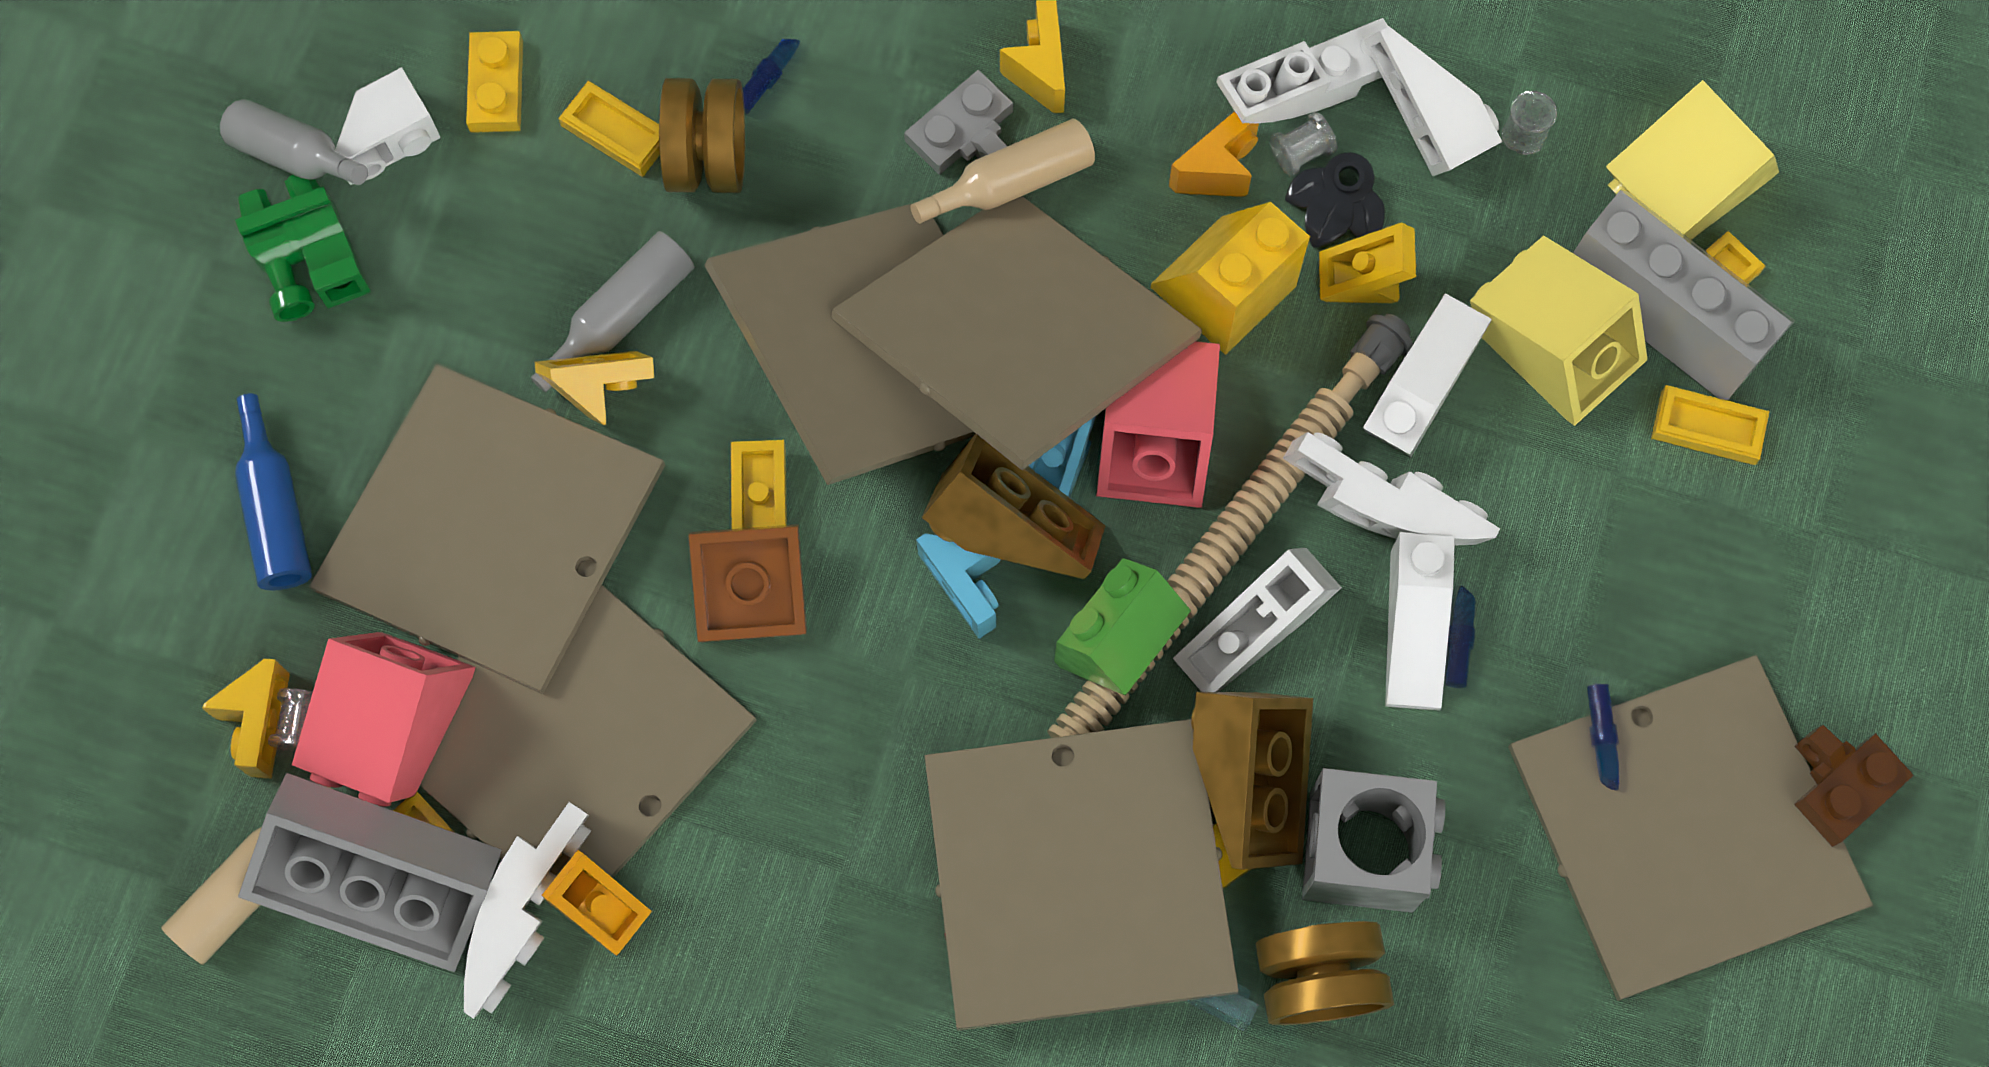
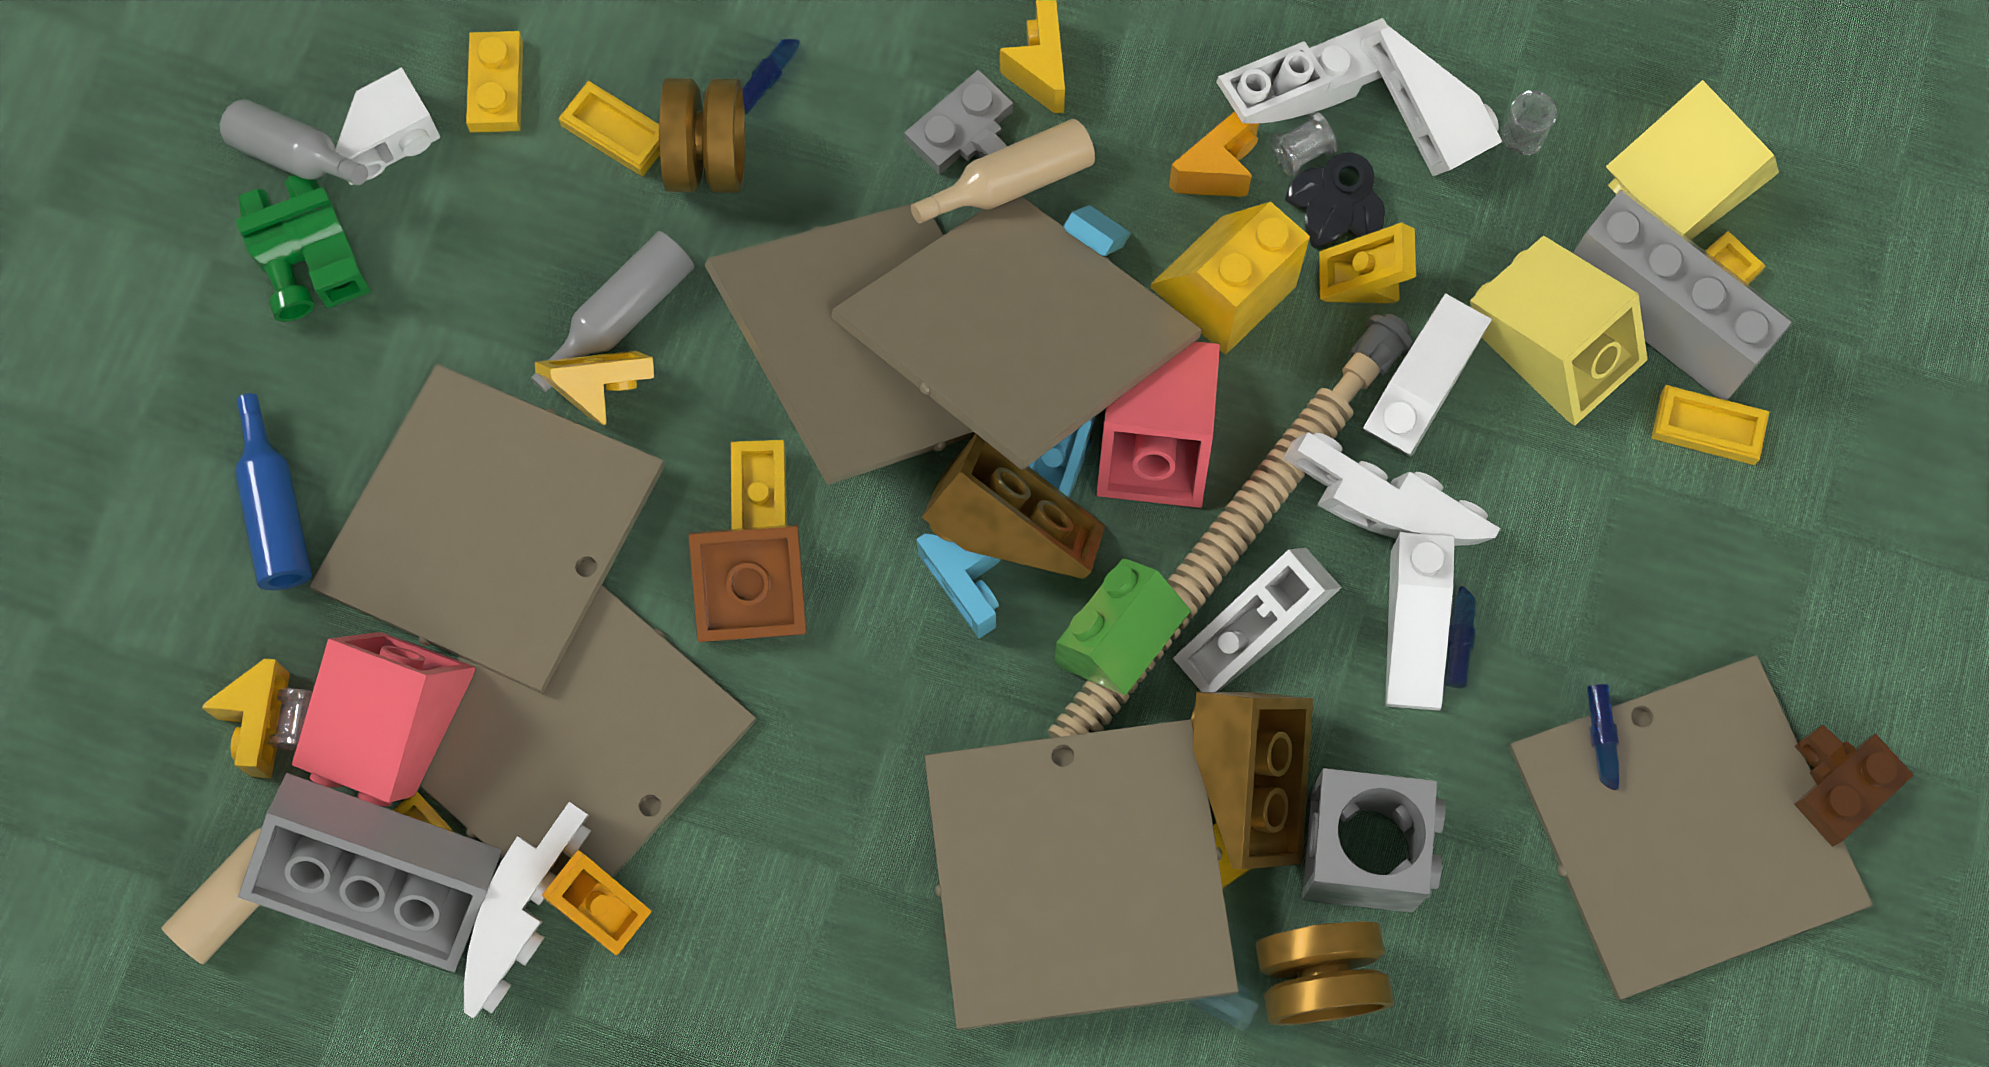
(1096, 230): none -> medium azure tile

